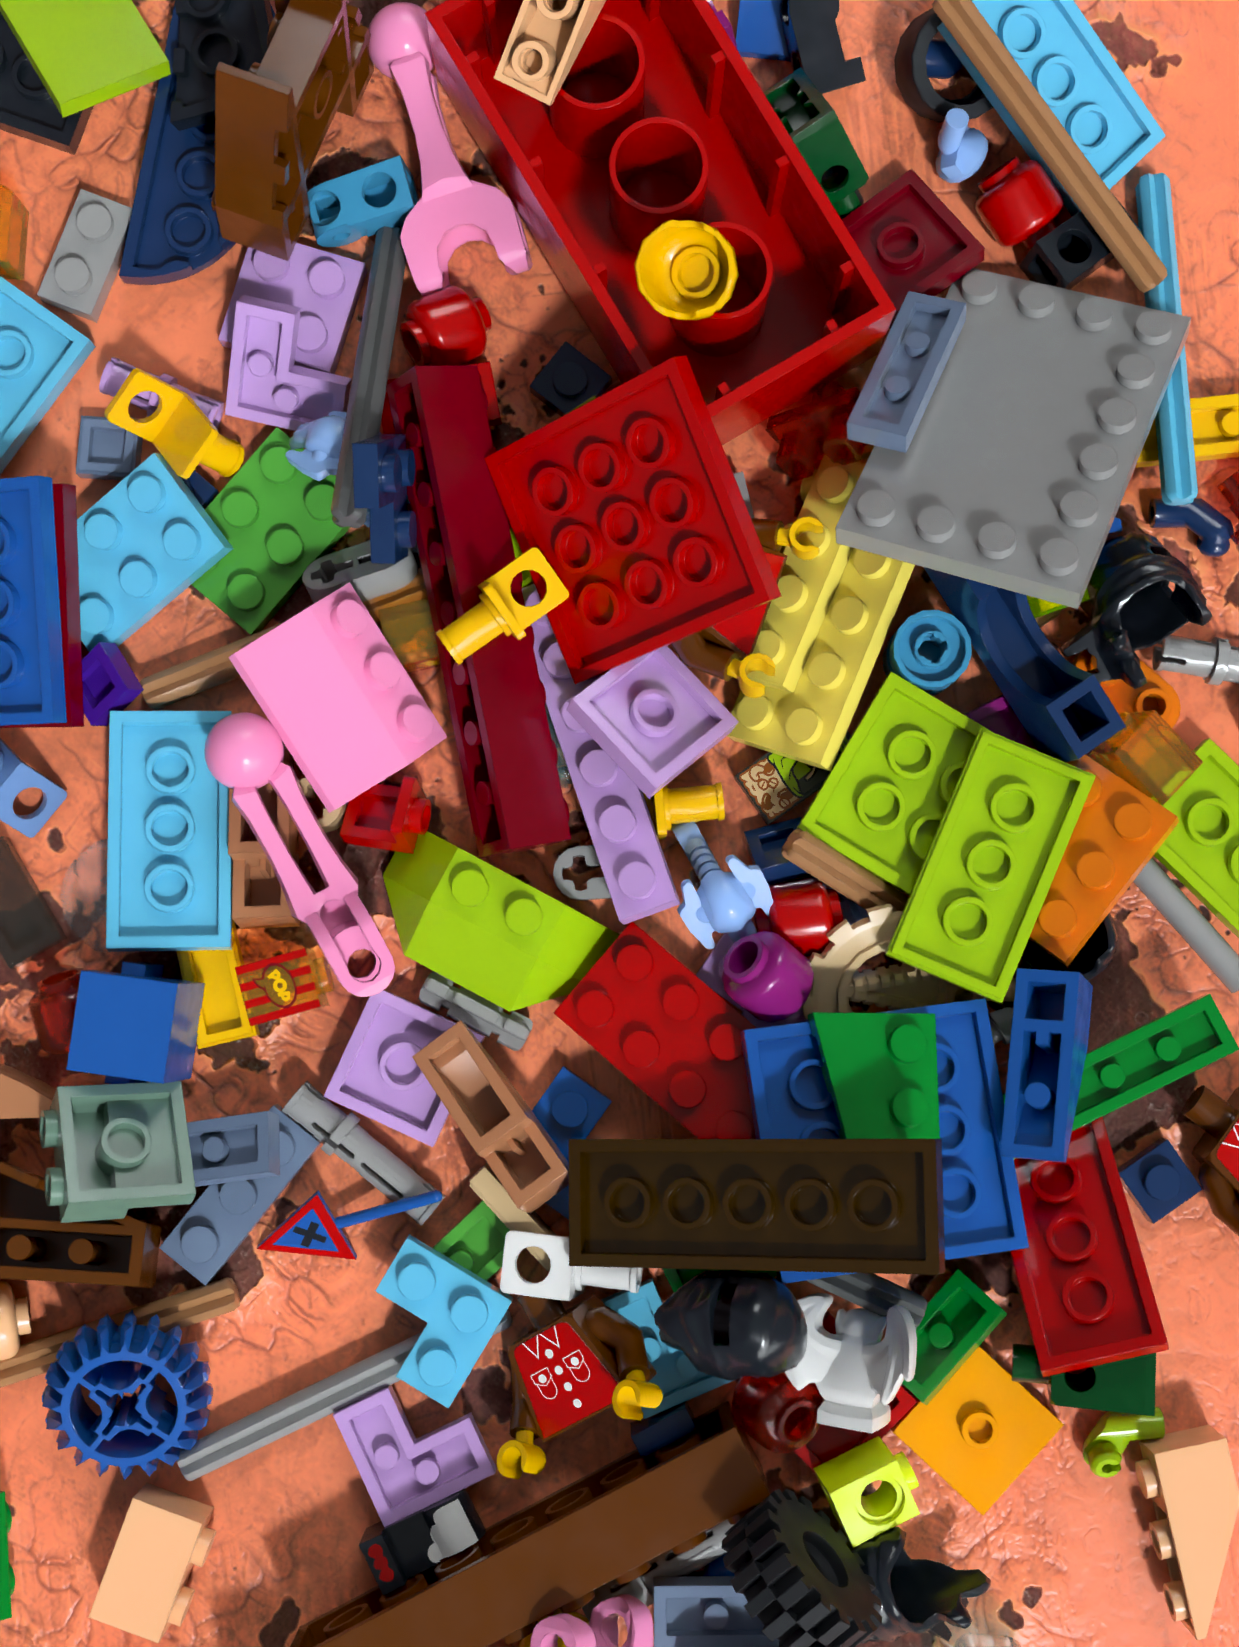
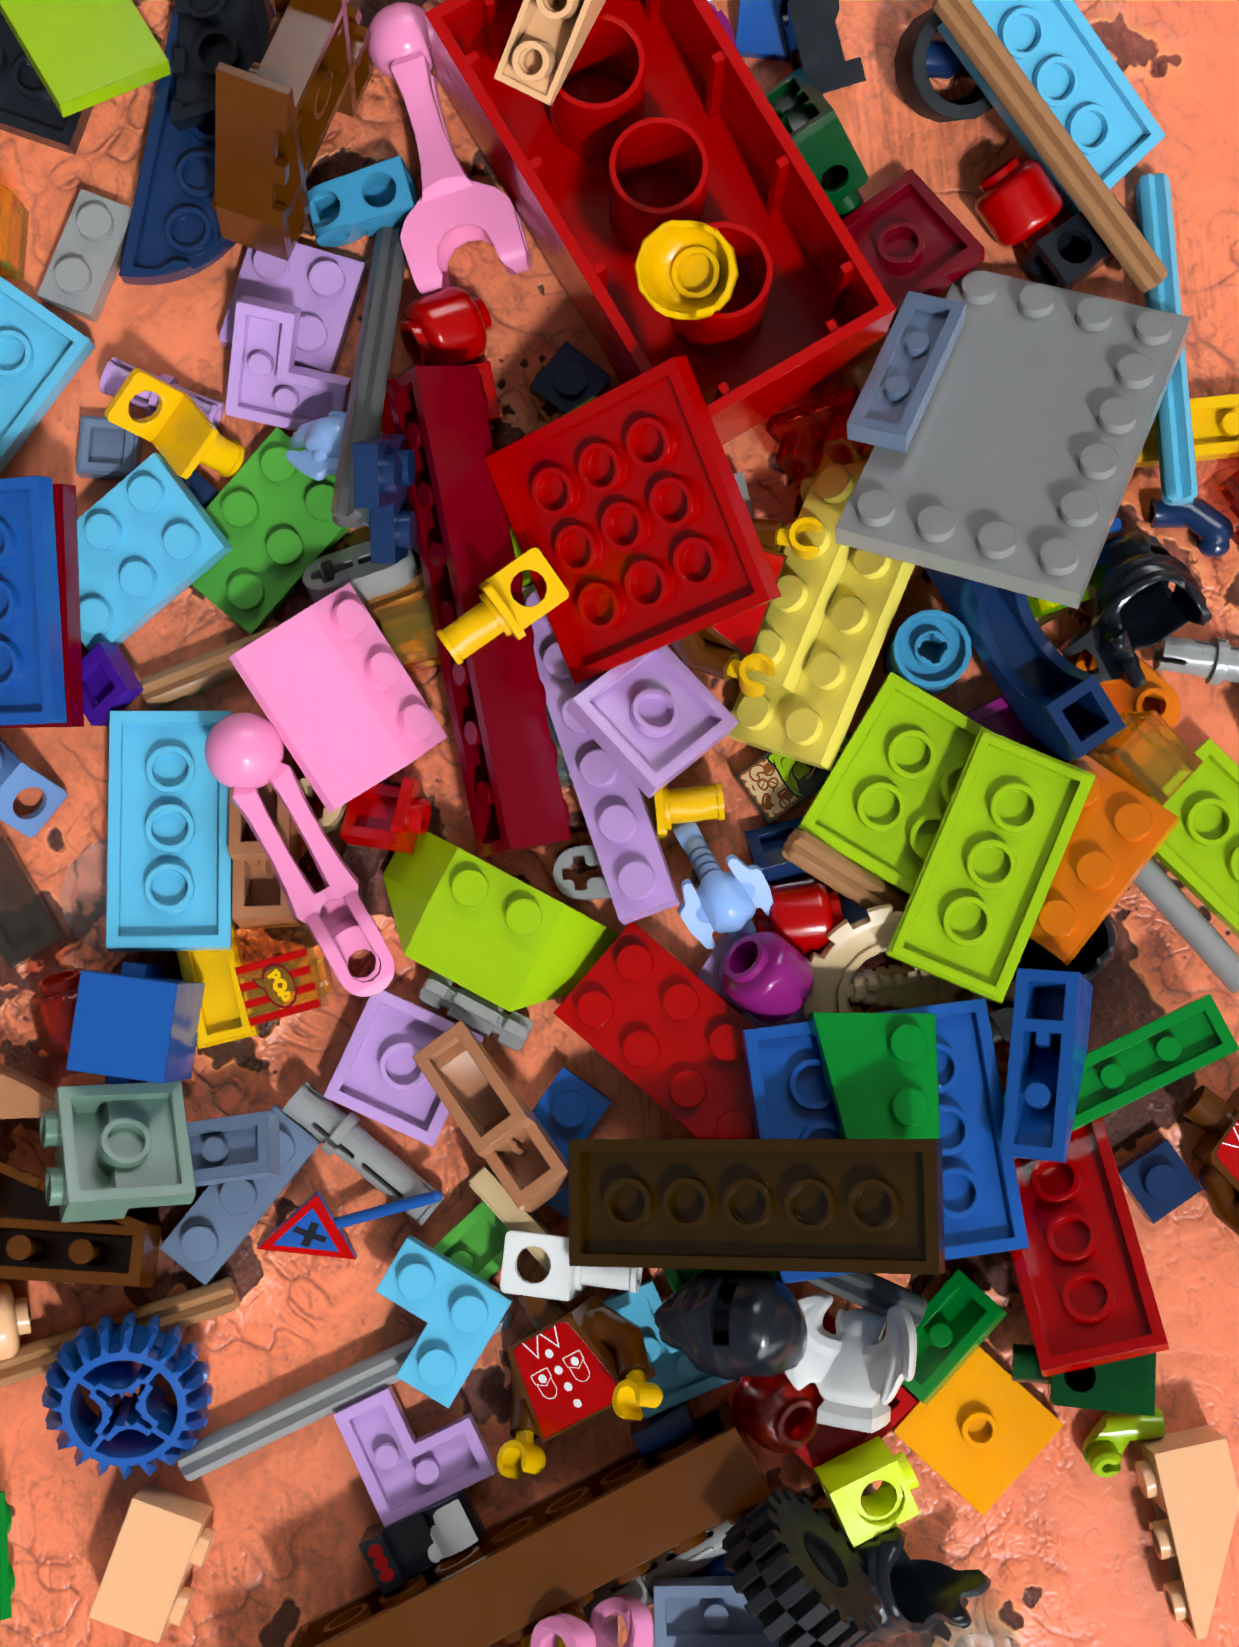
(960, 148): light blue plate -> none

